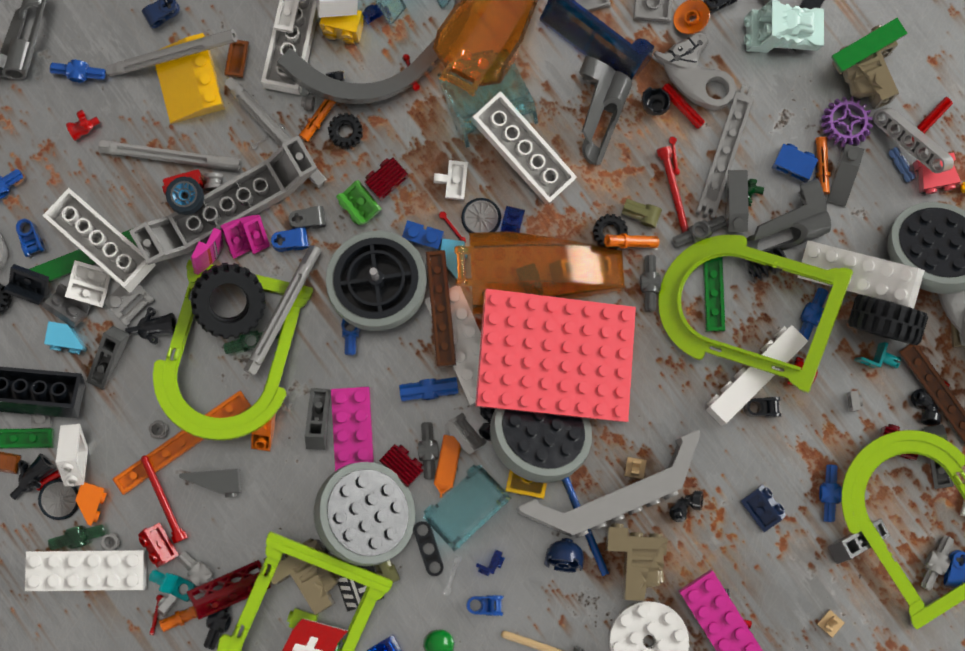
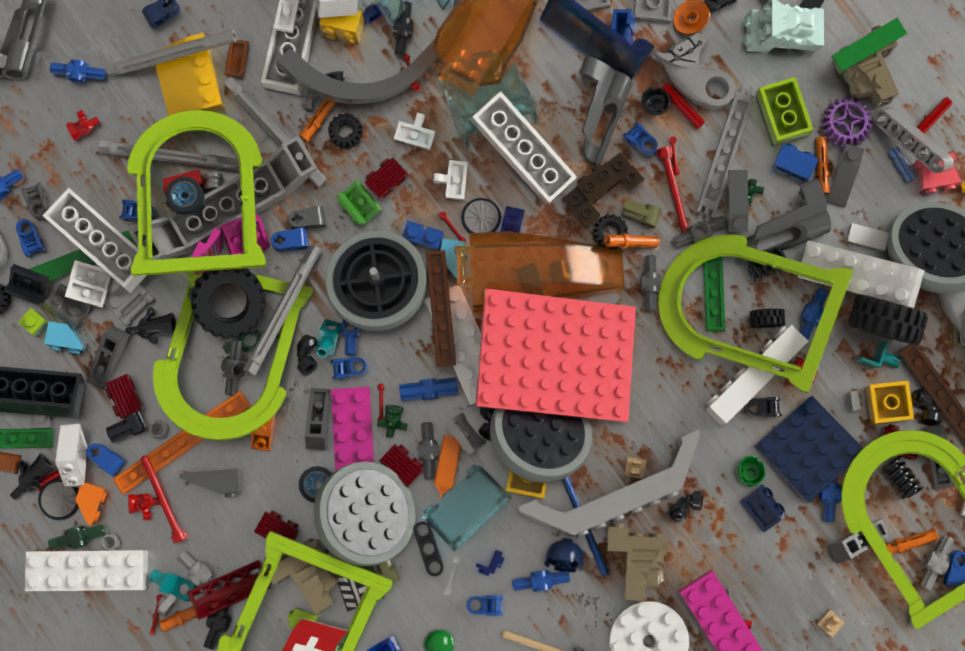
(33, 322): none -> lime brick
(35, 198): none -> dark grey piece
(107, 461): none -> blue piece
(124, 396): none -> dark red brick
(130, 211): none -> blue piece
(131, 425): none -> black piece
(140, 164): none -> lime door
(142, 502): none -> red piece
(158, 545): bracket -> none
(233, 367): none -> dark grey axle
(273, 523): none -> dark red brick
(306, 363): none -> black arm
(307, 480): none -> wheel
(327, 338): none -> teal bracket
(347, 369): none -> blue piece
(380, 387): none -> red hinge
(392, 420): none -> dark green piece
(403, 30): none -> black axle
(415, 134): none -> white plate
(541, 580): none -> blue axle
(599, 183): none -> dark brown bracket
(624, 23): none -> blue piece
(638, 137): none -> blue piece
(750, 471): none -> green hair
(767, 318): none -> black tyre
(784, 111): none -> lime brick
(809, 449): none -> dark blue plate
(867, 237): none -> white tile
(889, 402): none -> yellow brick
(902, 478): none -> black piece
(916, 540): none -> orange pin

